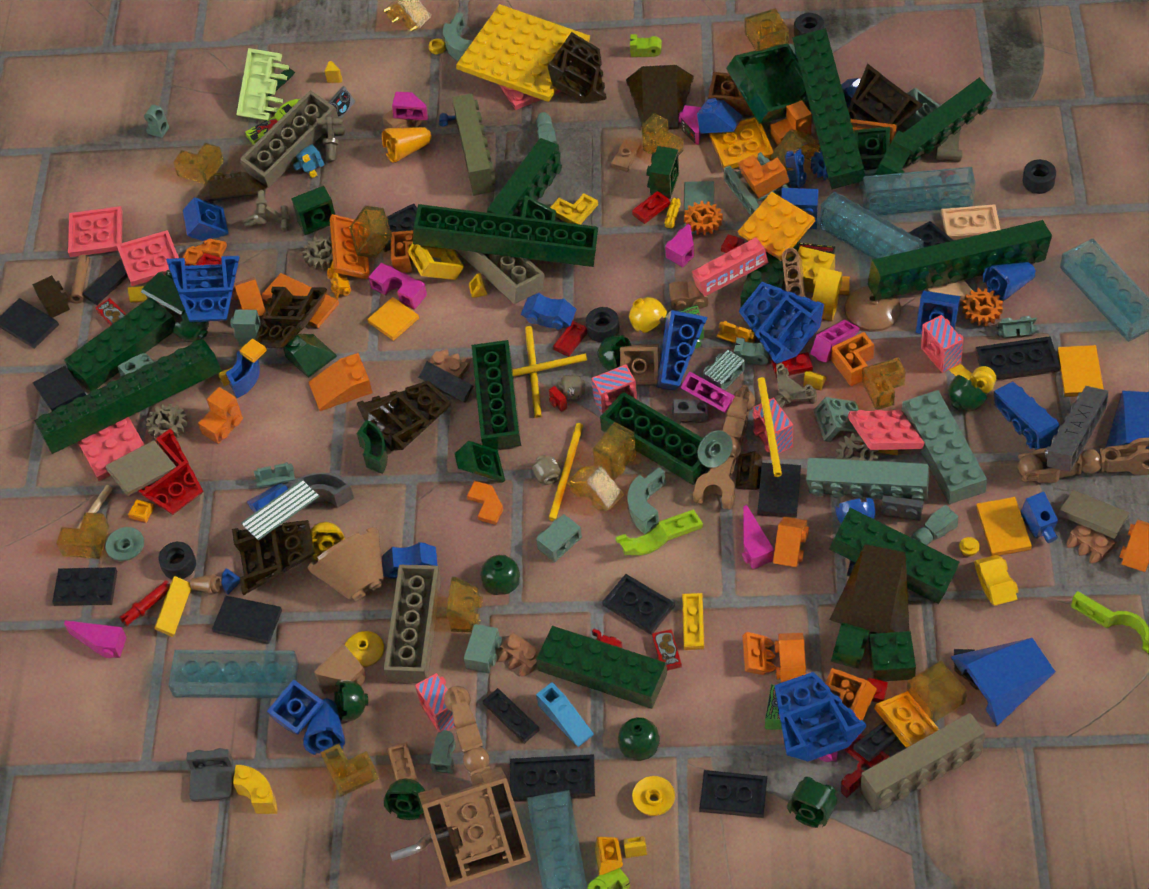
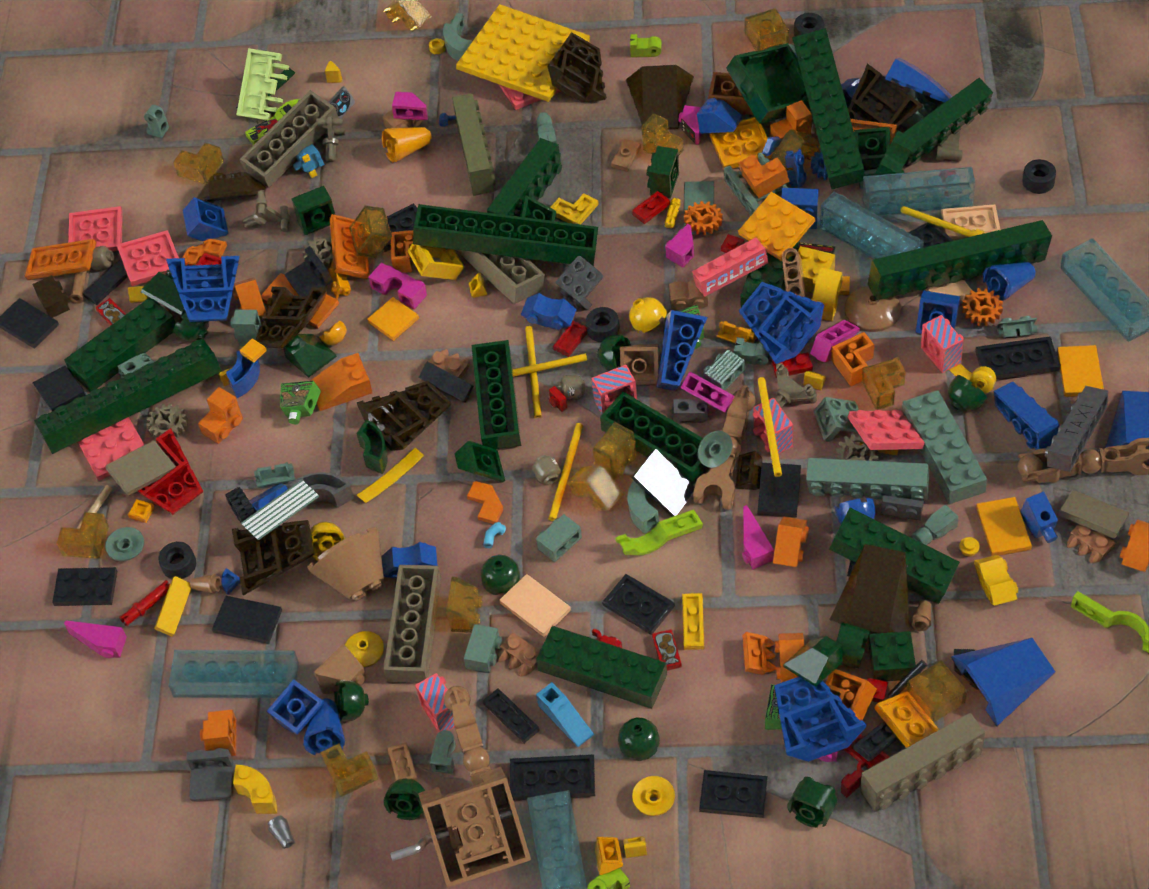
(60, 259): none -> orange tile
(102, 258): none -> dark tan head
(220, 731): none -> orange brick
(239, 504): none -> black tyre
(281, 831): none -> flat silver cone
(298, 399): none -> torso
(309, 274): none -> black bracket
(334, 334): none -> light orange hair
(391, 476): none -> yellow sticker
(491, 532): none -> medium azure arm
(535, 605): none -> light nougat tile
(579, 281): none -> dark grey bracket
(663, 483): none -> tile
(771, 144): none -> blue tile
(816, 660): none -> slope
(903, 683): none -> black piece
(914, 78): none -> blue wedge
(922, 617): none -> medium nougat cone
(941, 223): none -> yellow piece

